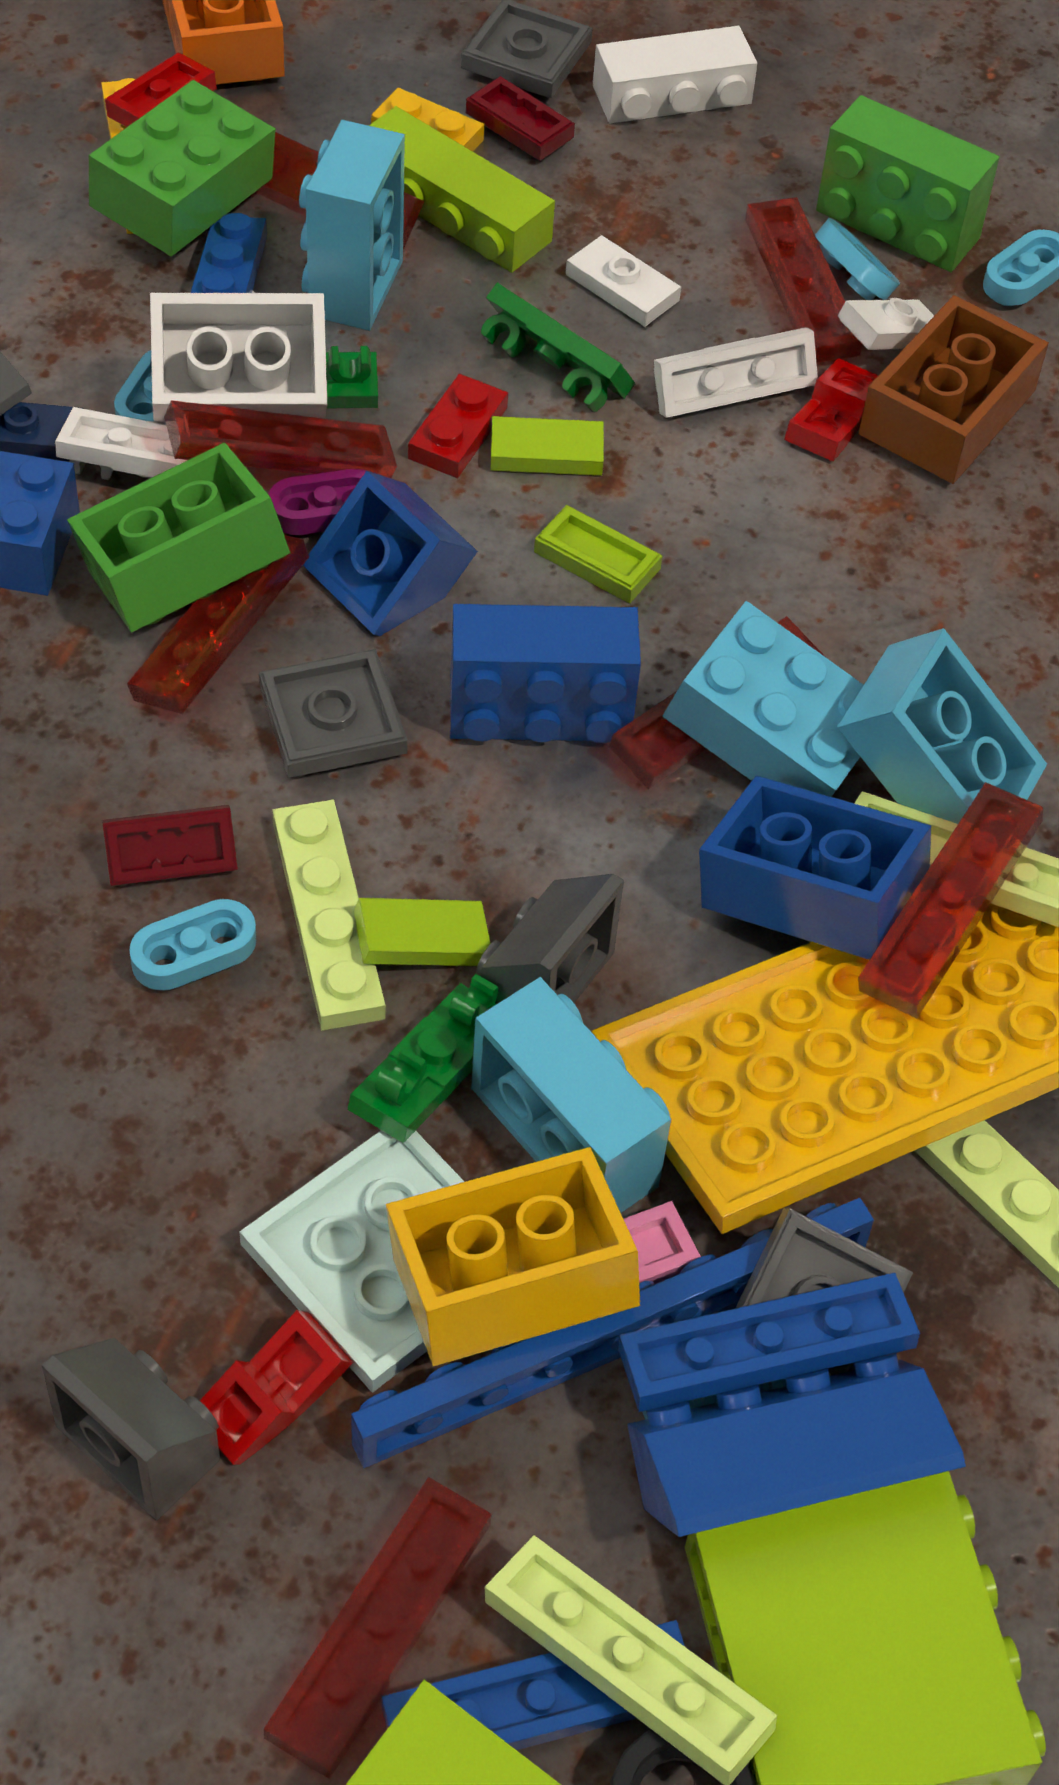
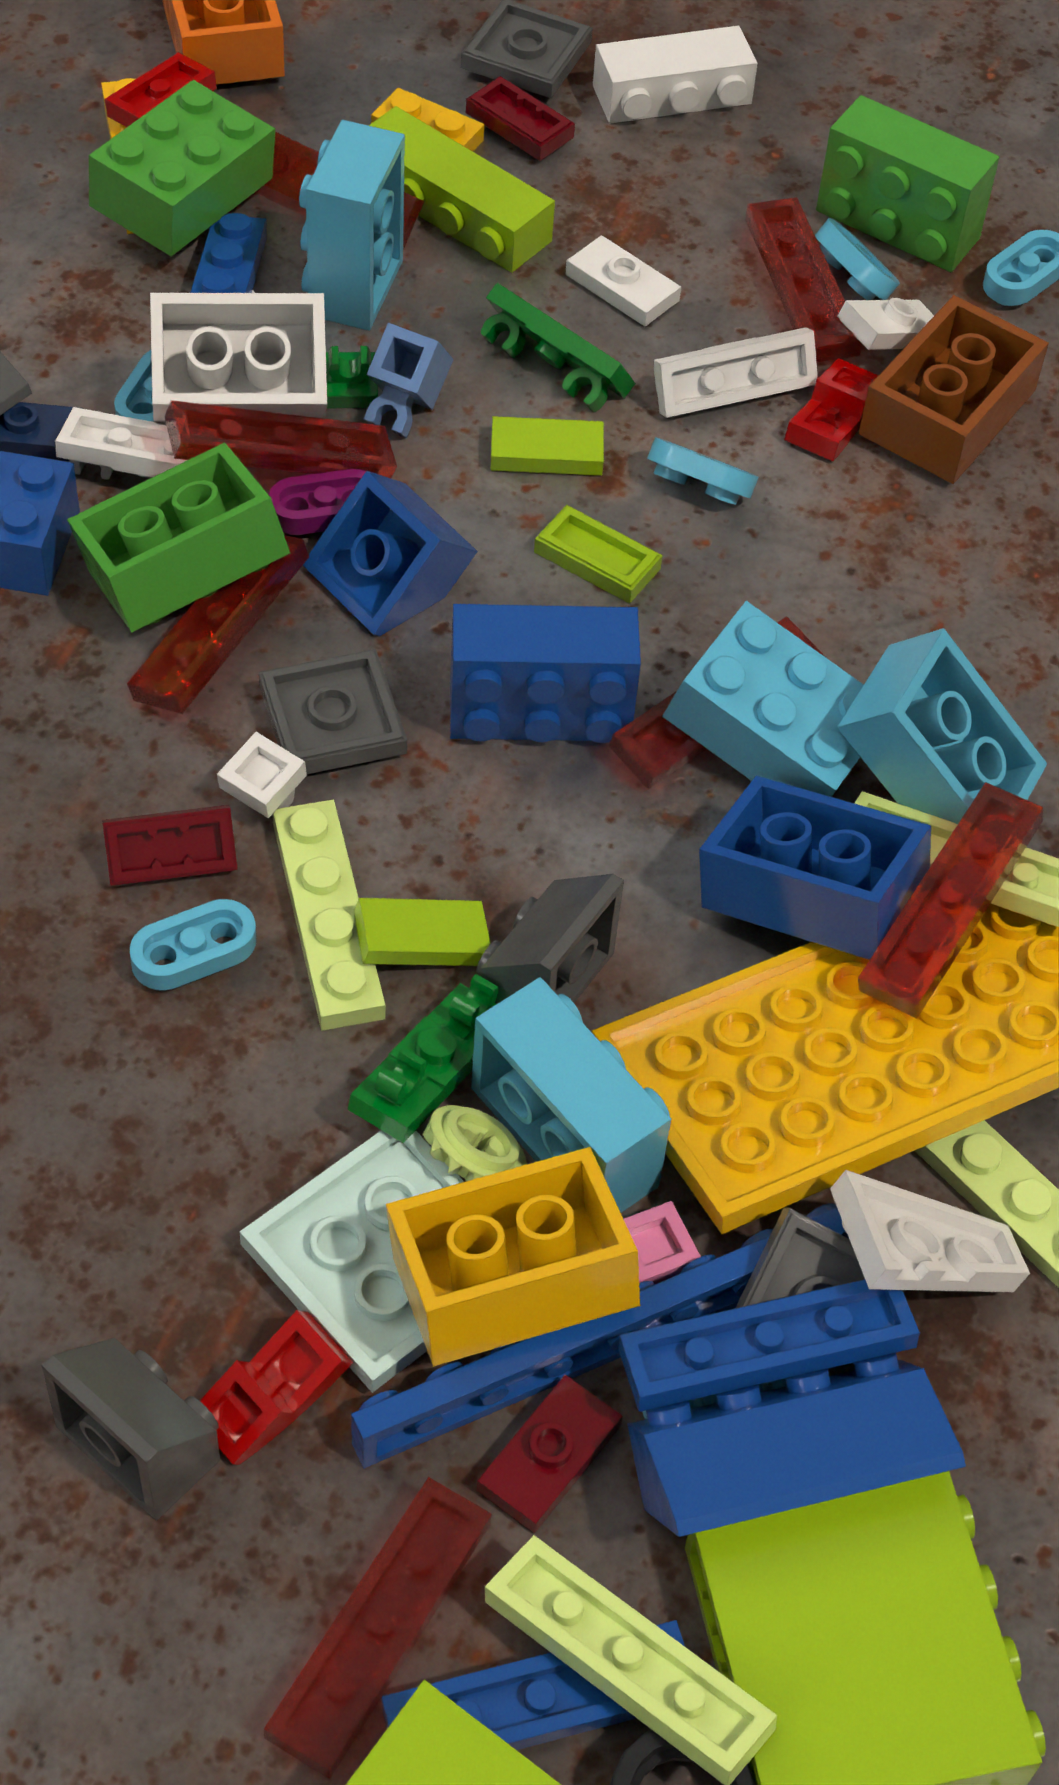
(262, 775): none -> white tile
(408, 372): none -> medium blue brick
(457, 425): red plate -> none
(459, 1131): none -> yellowish green gear
(549, 1453): none -> dark red plate
(723, 480): none -> medium azure plate
(924, 1243): none -> white wing

